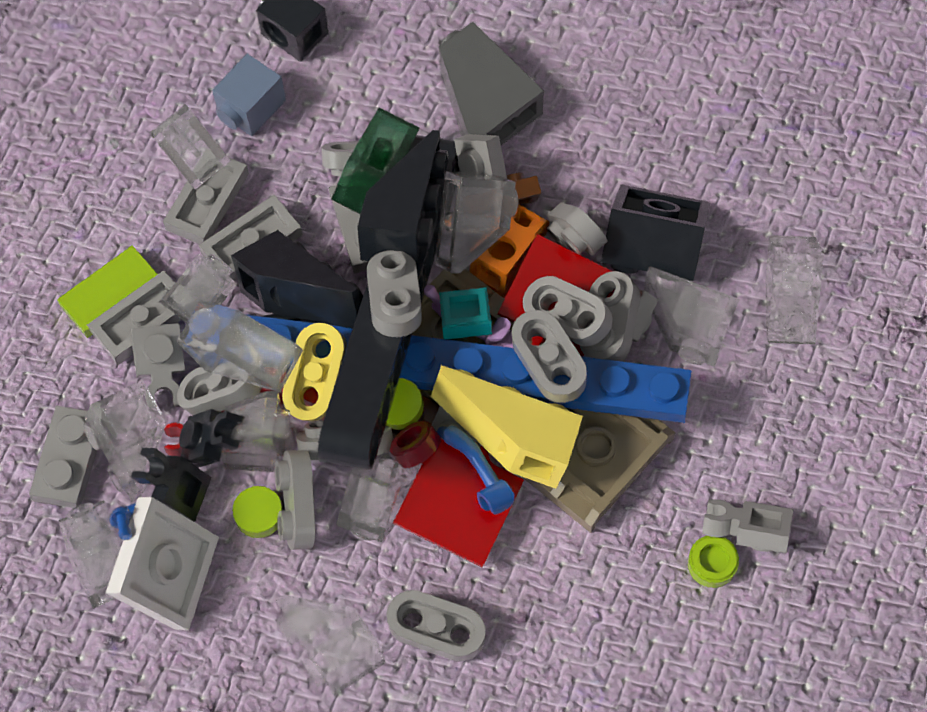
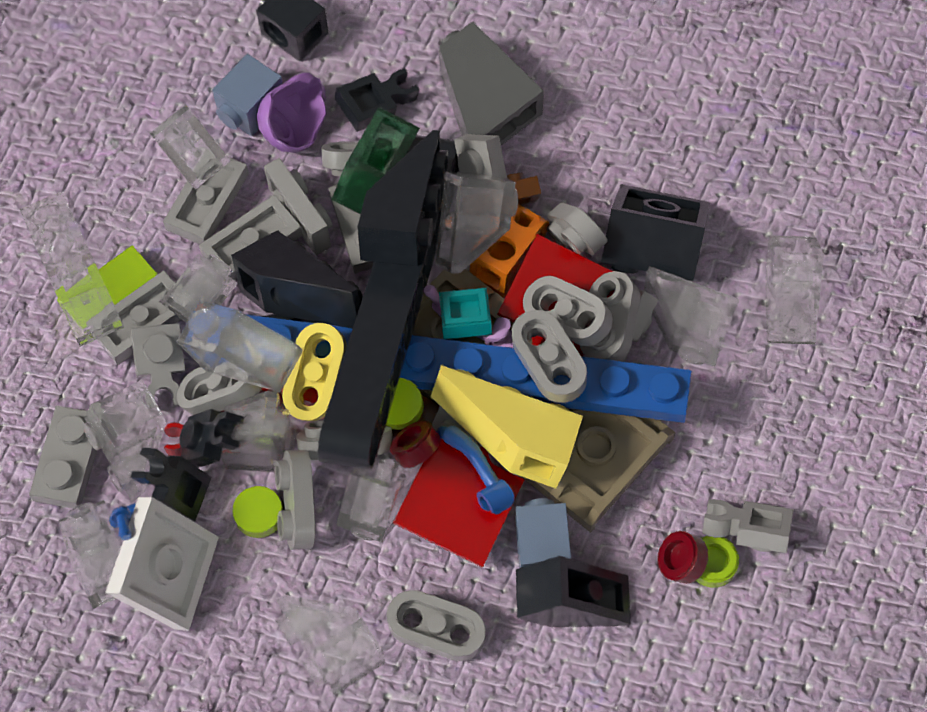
(71, 269): none -> clear slope
(292, 192): none -> light grey plate
(293, 113): none -> medium lavender hair
(365, 95): none -> black plate
(394, 293): light grey plate -> none
(541, 531): none -> sand blue brick
(572, 594): none -> black slope
(682, 557): none -> dark red tile

